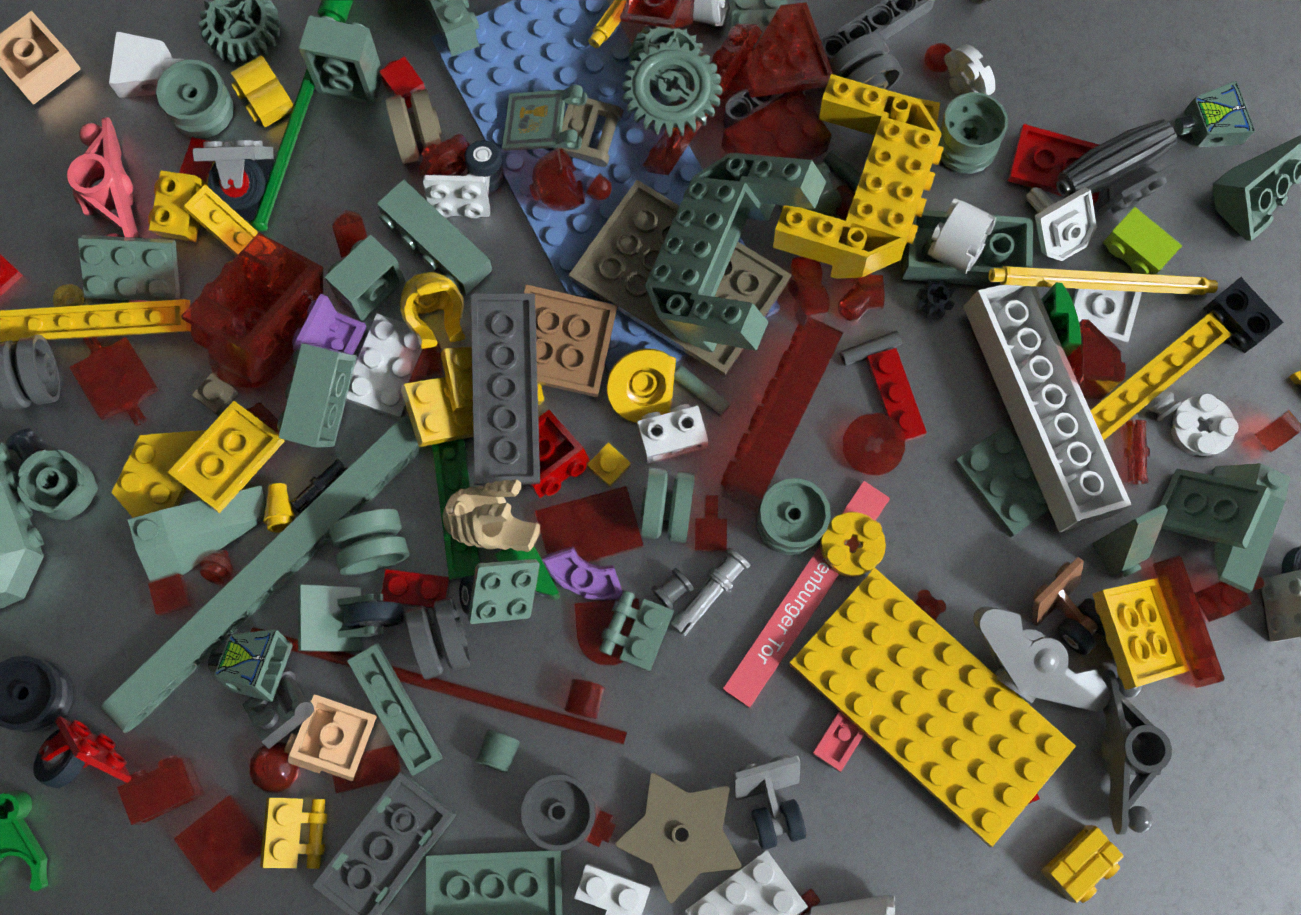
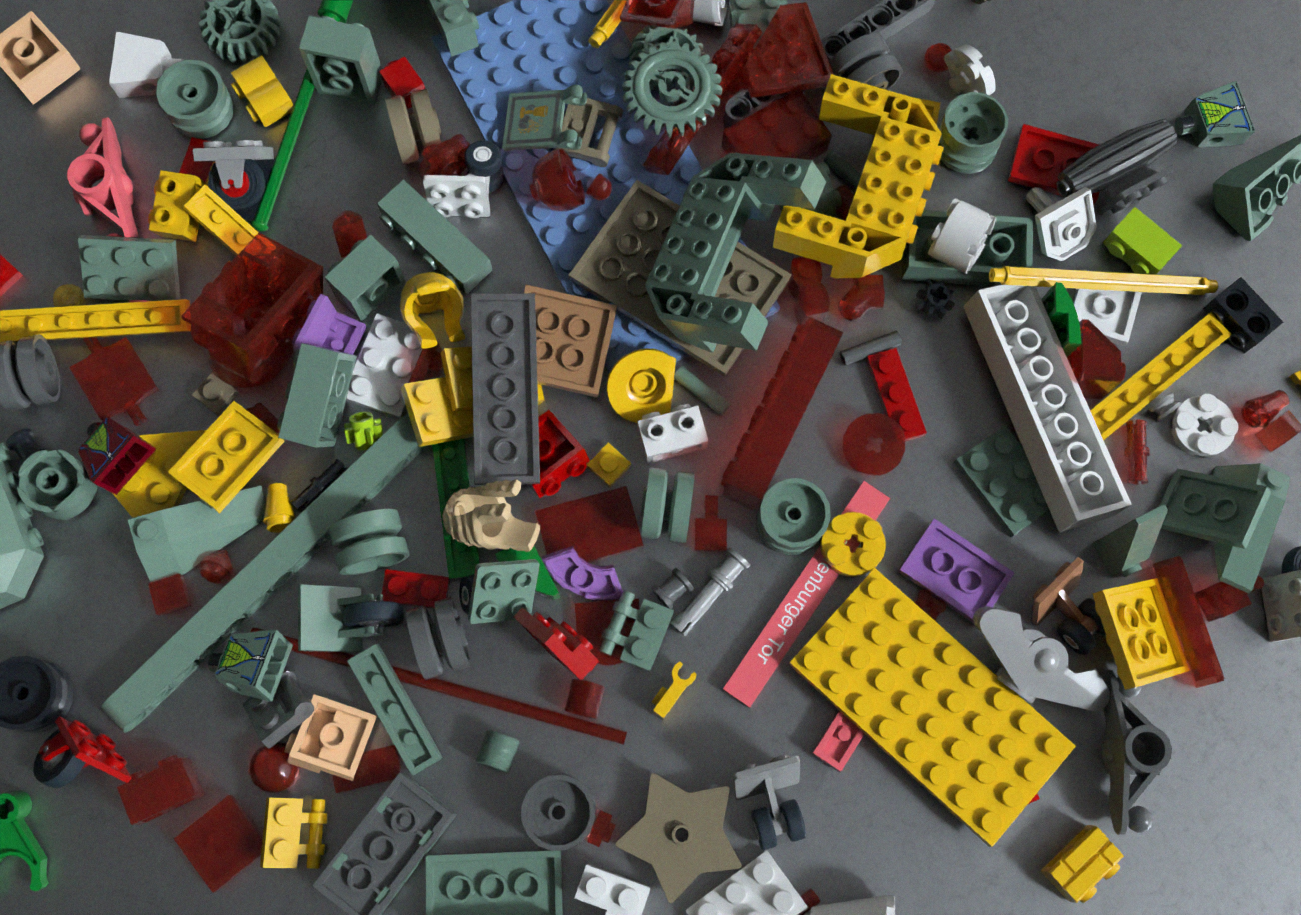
(113, 454): none -> dark red torso
(363, 430): none -> lime gear
(560, 642): none -> red plate
(666, 698): none -> yellow plate
(955, 570): none -> medium lavender plate
(1263, 409): none -> clear red cone

